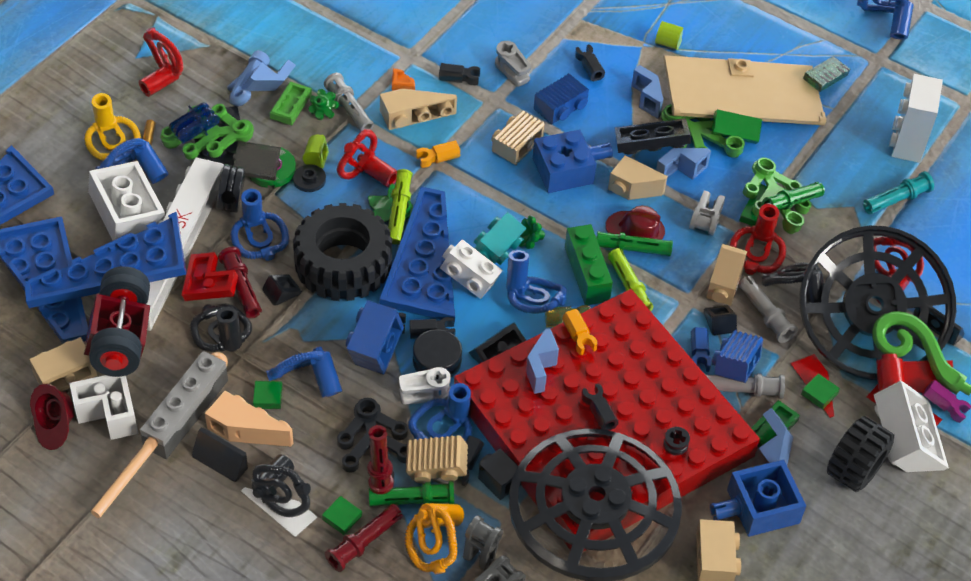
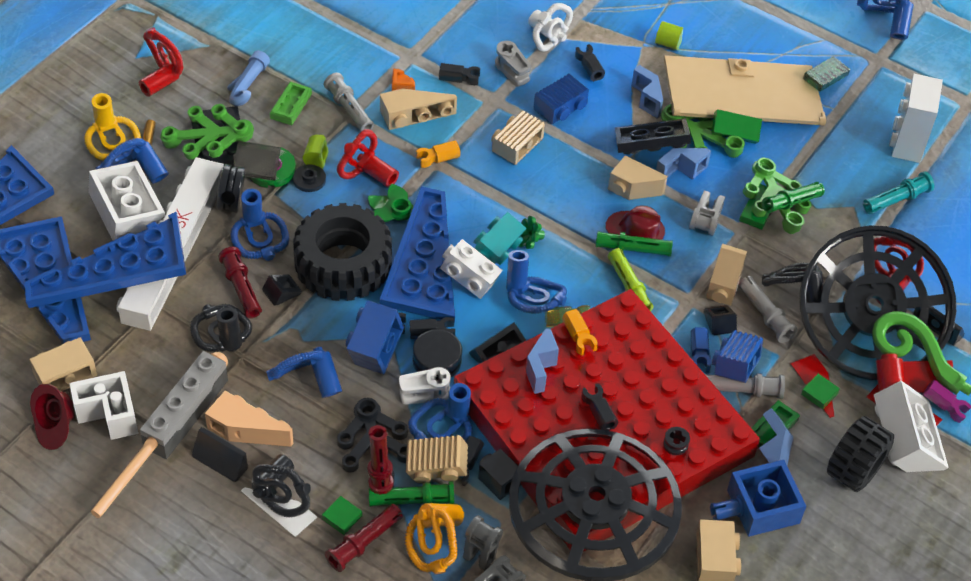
(119, 322): brick -> none
(194, 122): clear blue arm -> none
(205, 282): red plate -> none
(267, 80): medium blue slope -> none
(268, 394): green tile -> none
(323, 104): green plant -> none
(399, 205): lime pin -> none
(553, 29): none -> white piece
(567, 160): blue brick -> none
(588, 264): green brick -> none
(762, 231): red piece -> none

